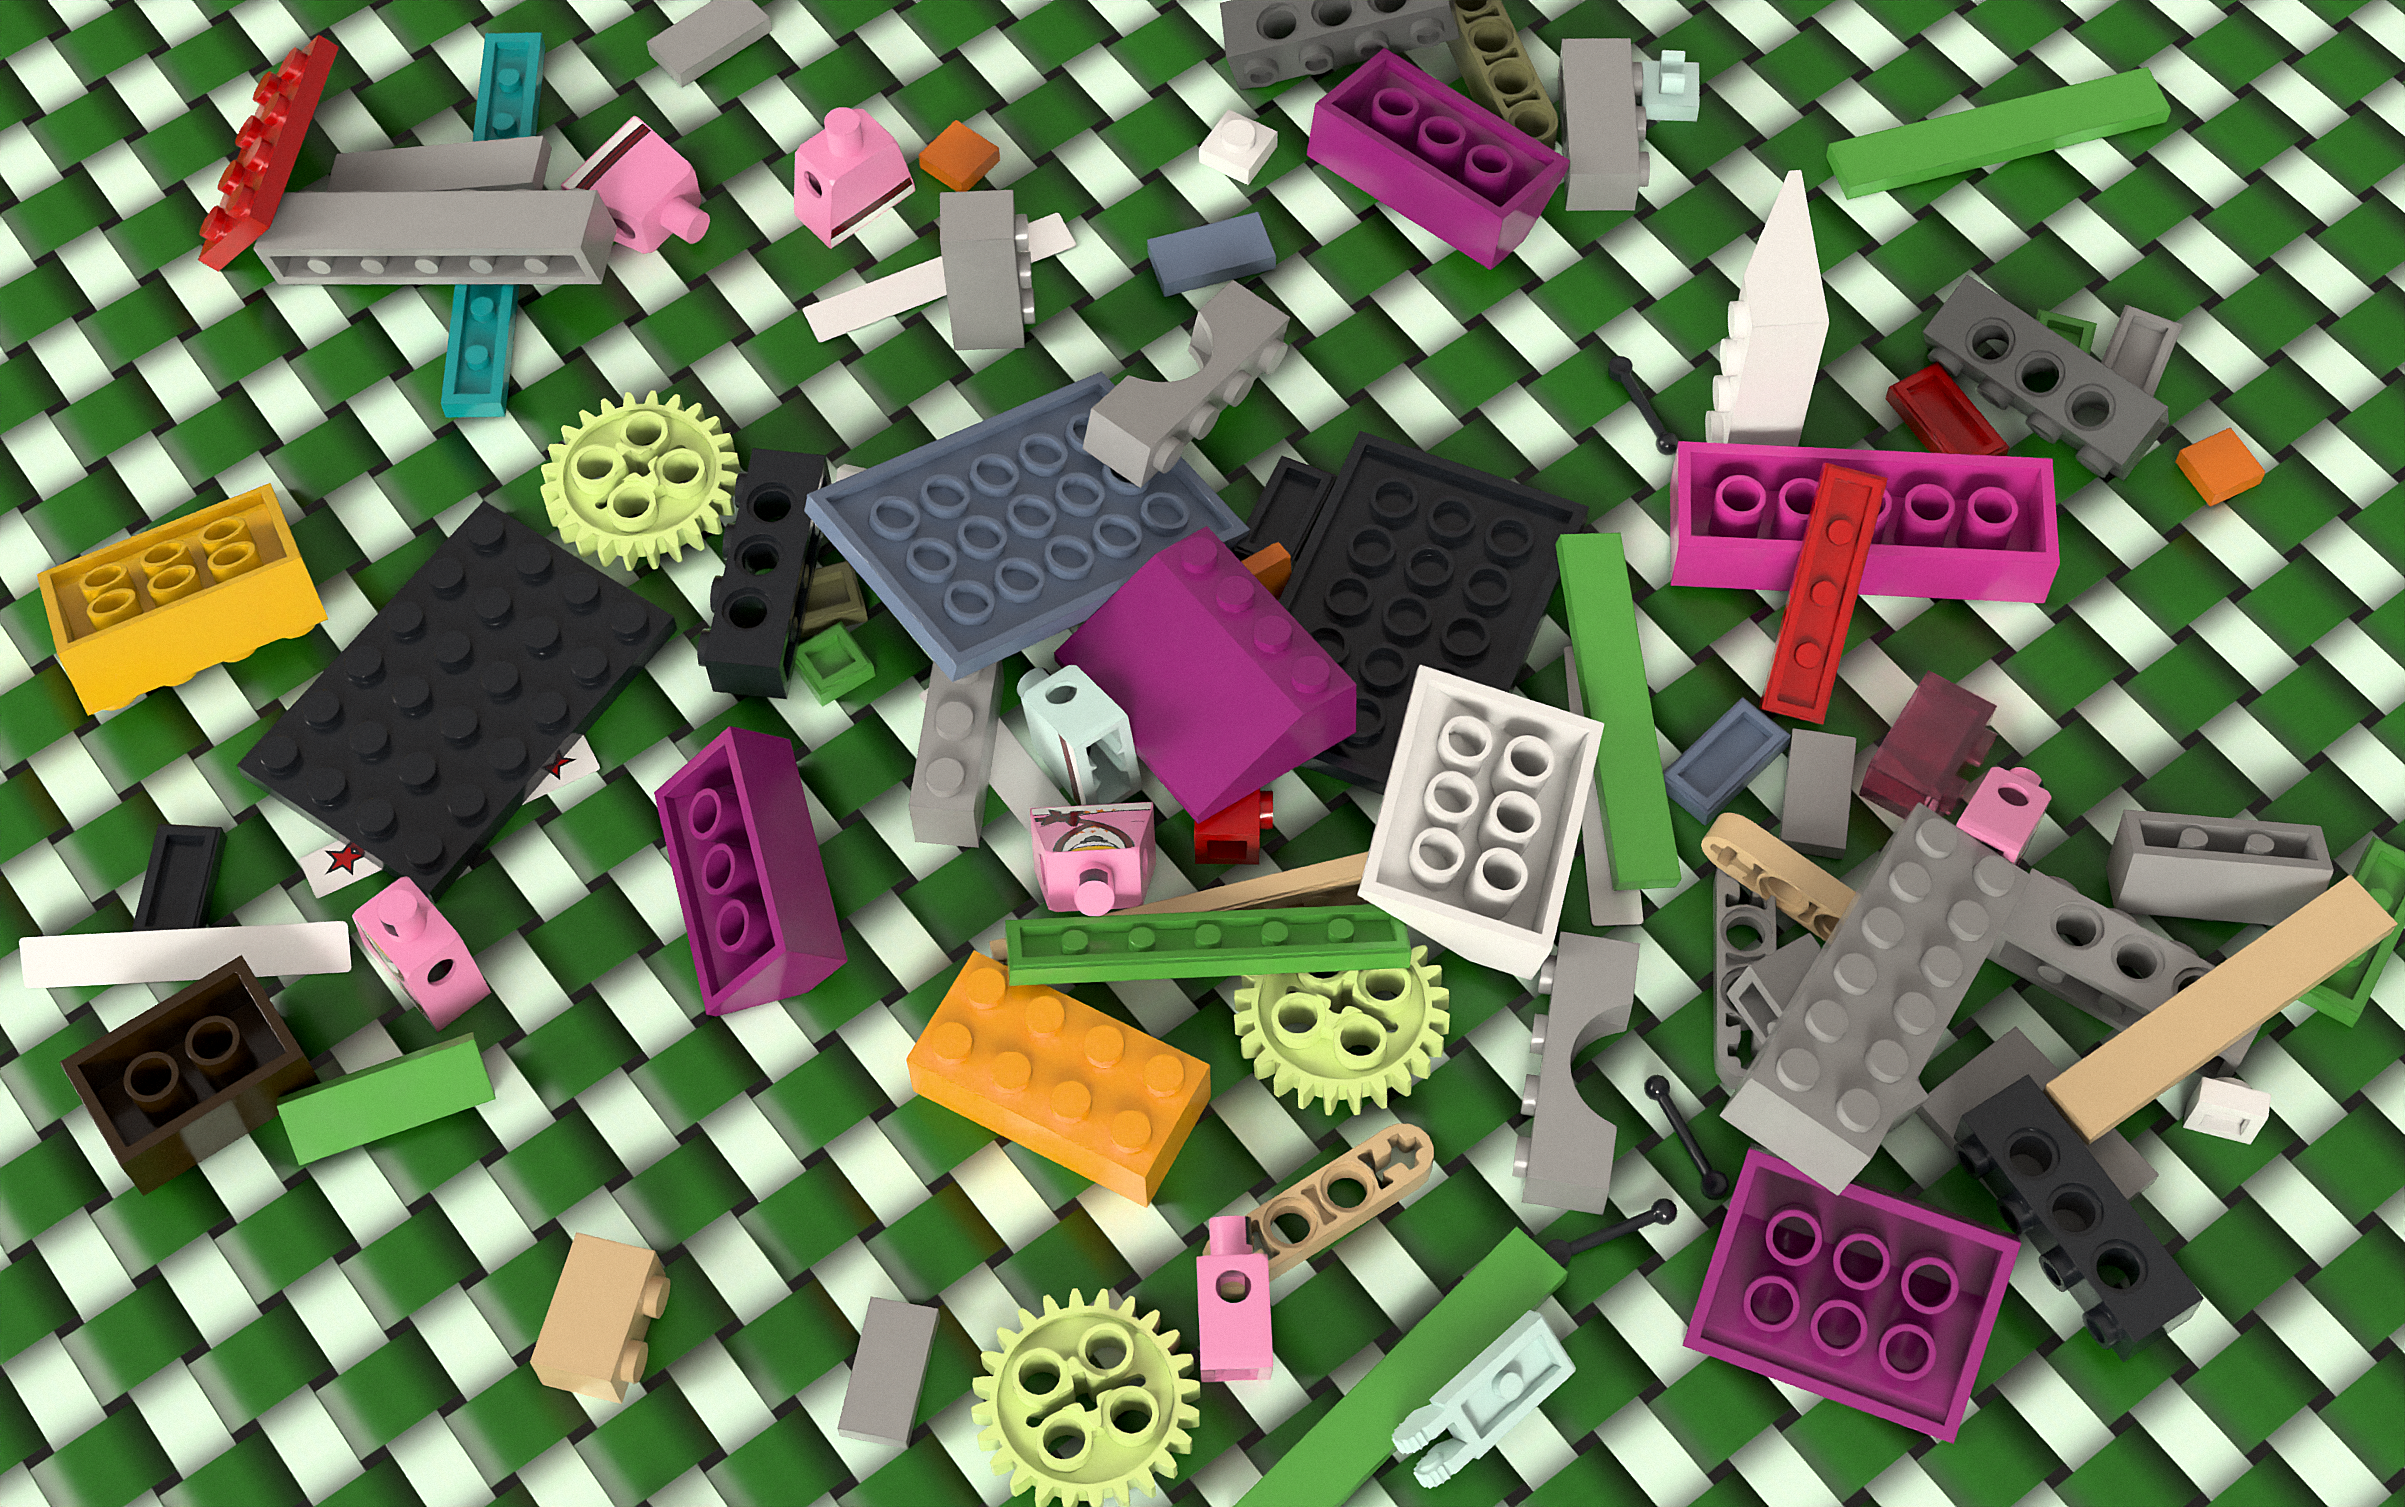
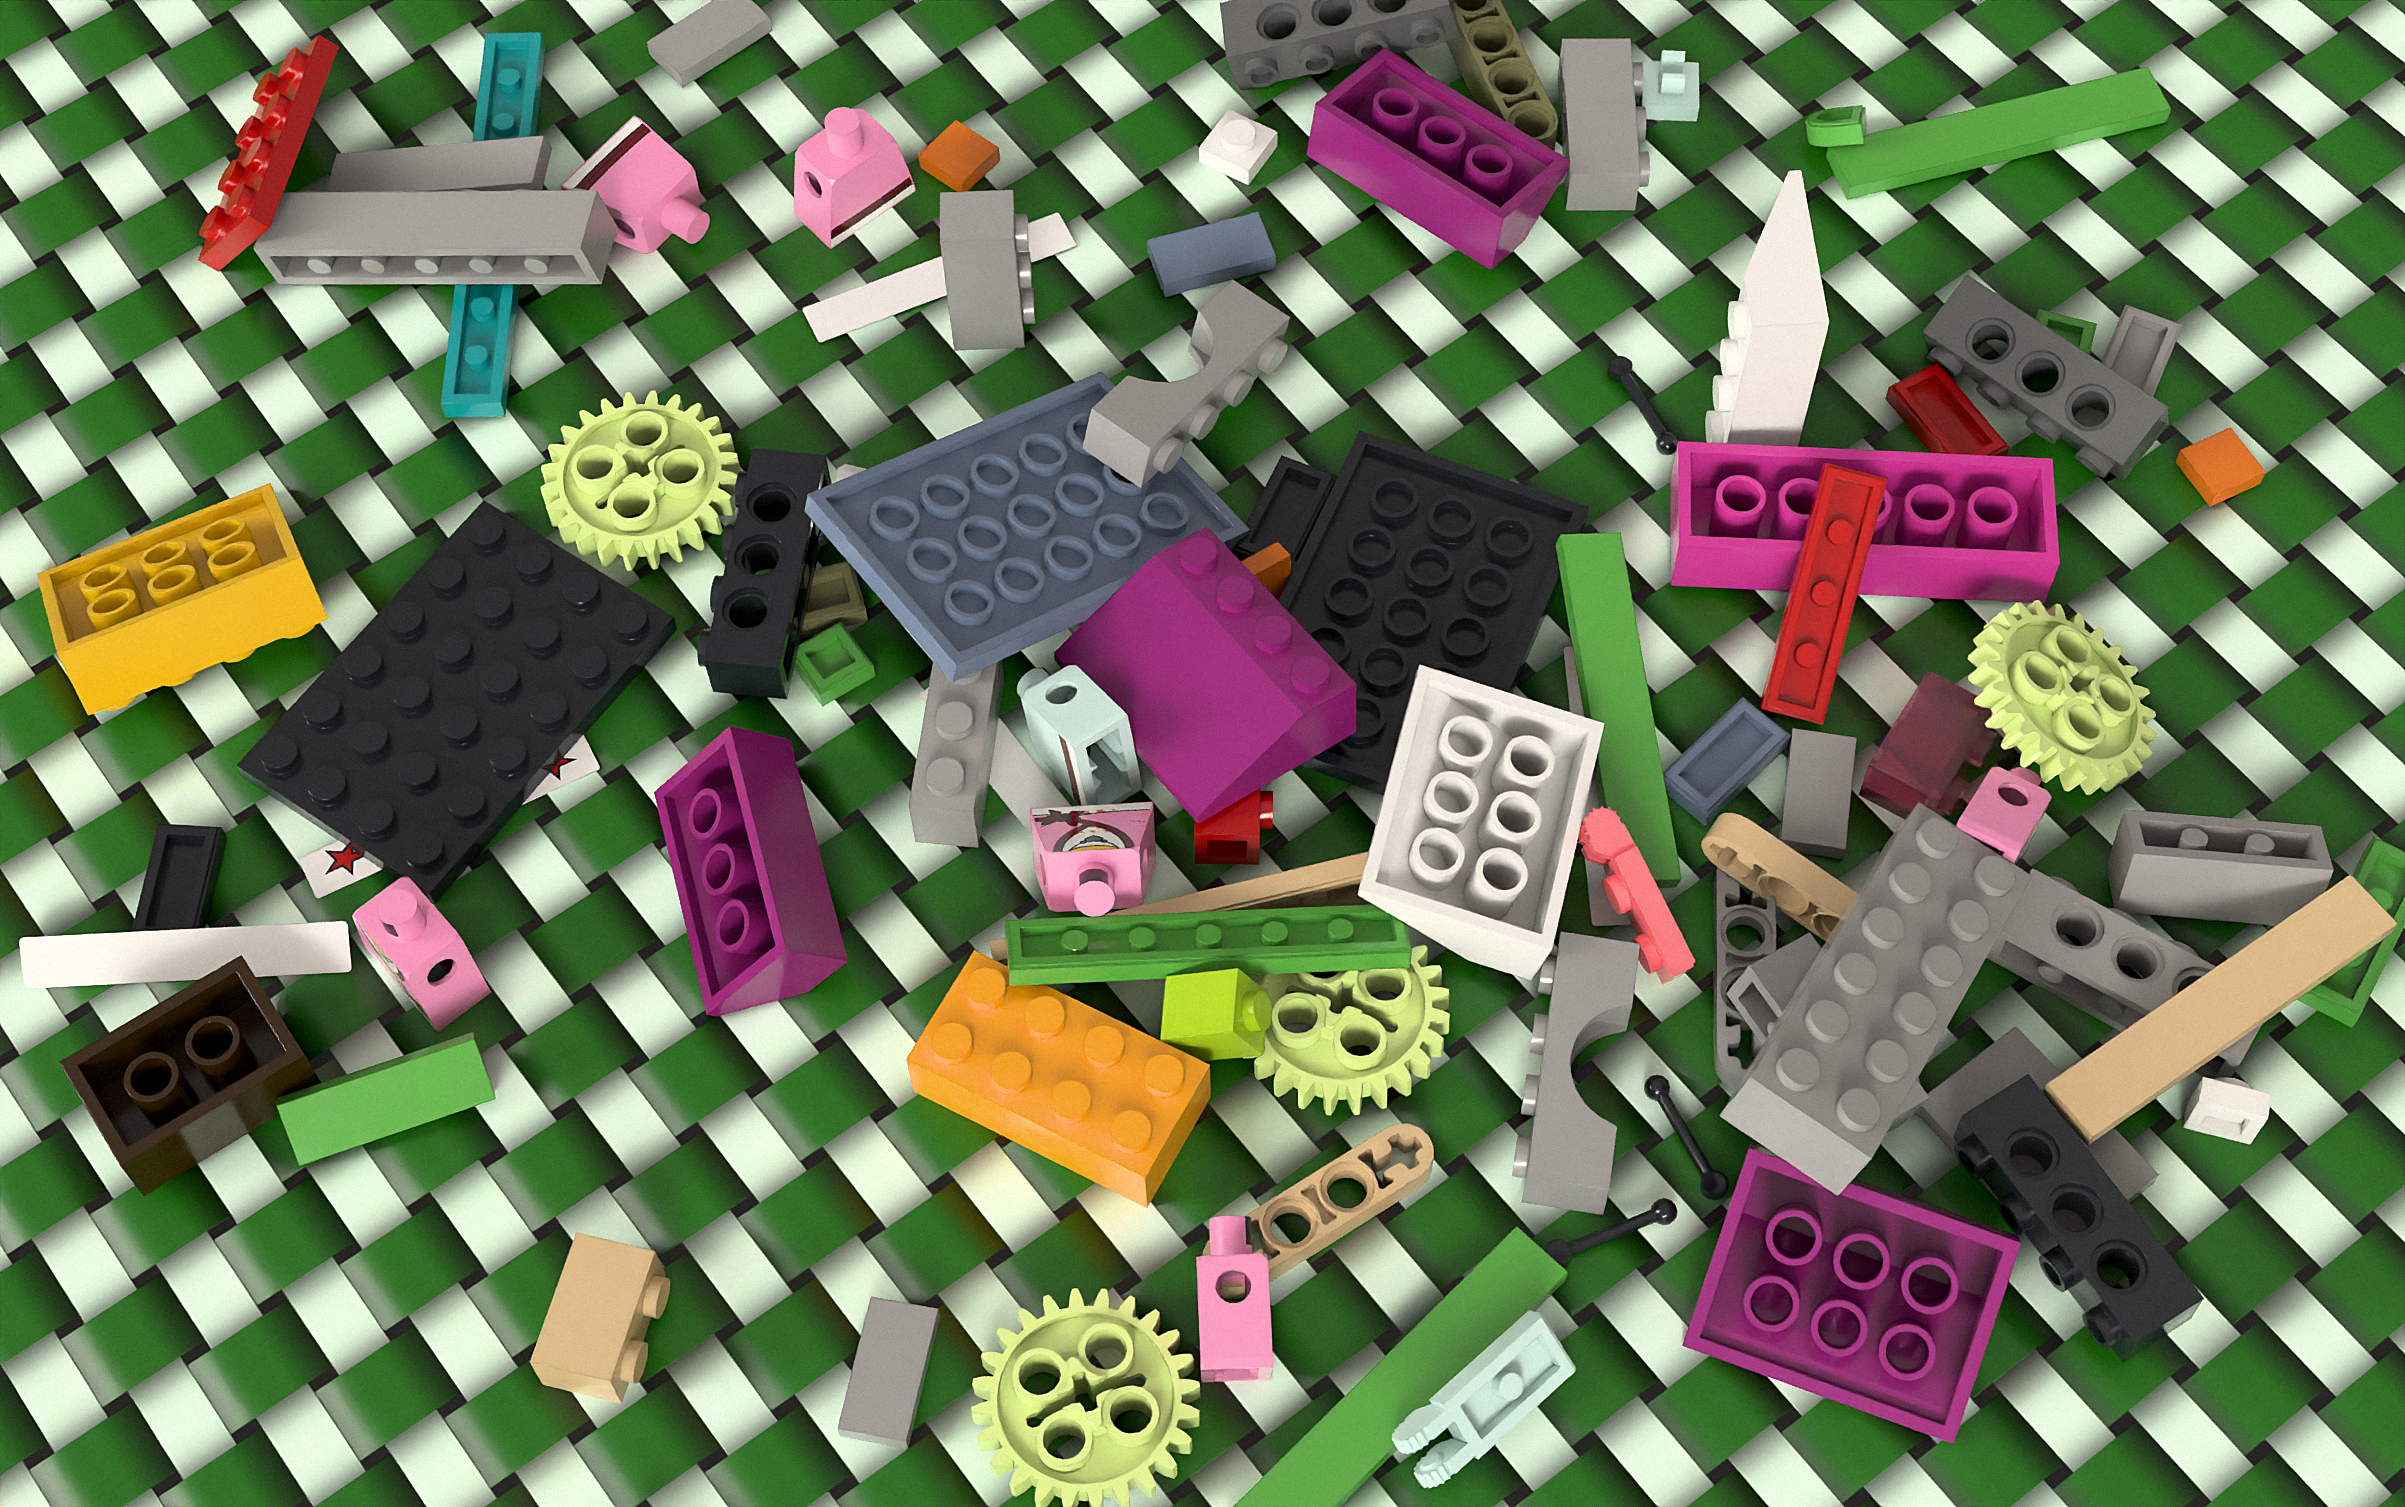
(1215, 1014): none -> lime brick
(1634, 891): none -> coral hinge
(1837, 126): none -> bright green tile
(2062, 697): none -> yellowish green gear

